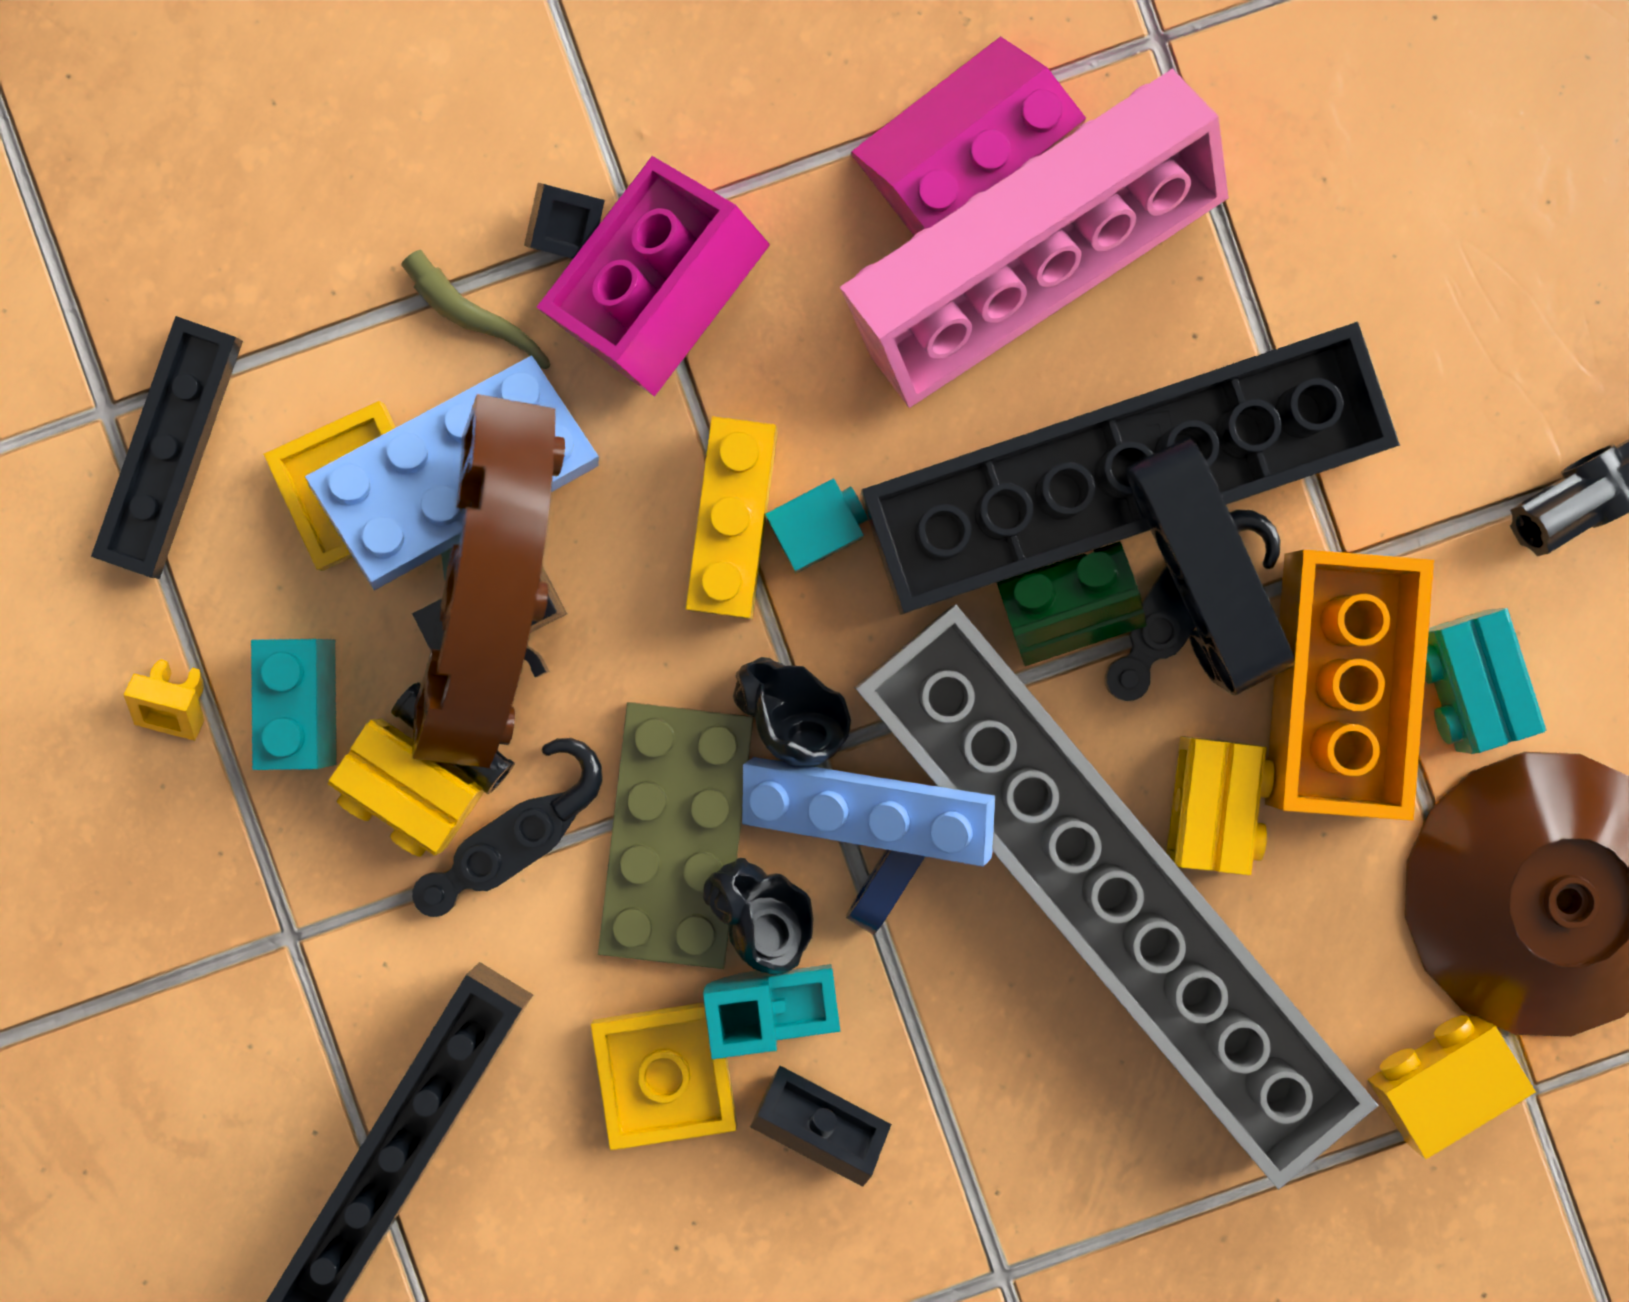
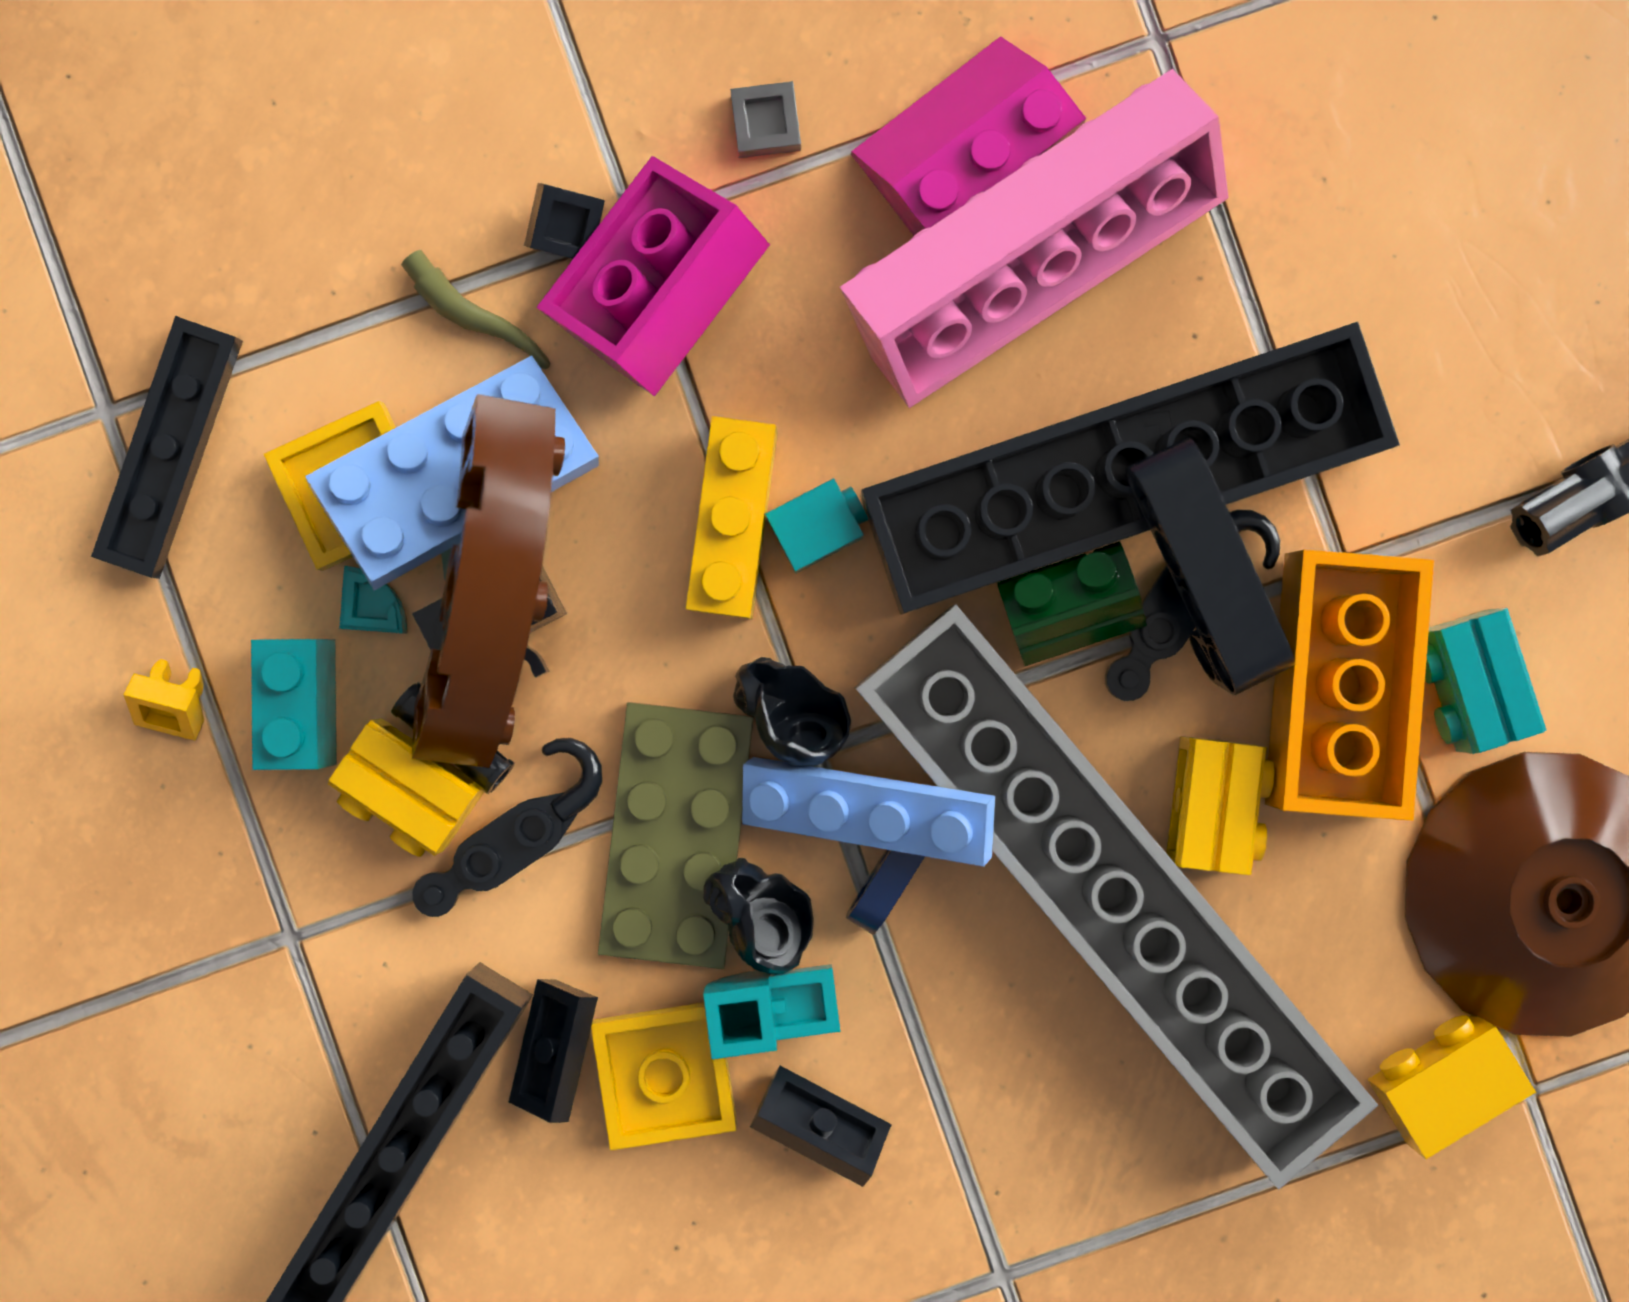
(369, 608): none -> teal tile
(553, 1050): none -> black plate
(766, 119): none -> flat silver tile

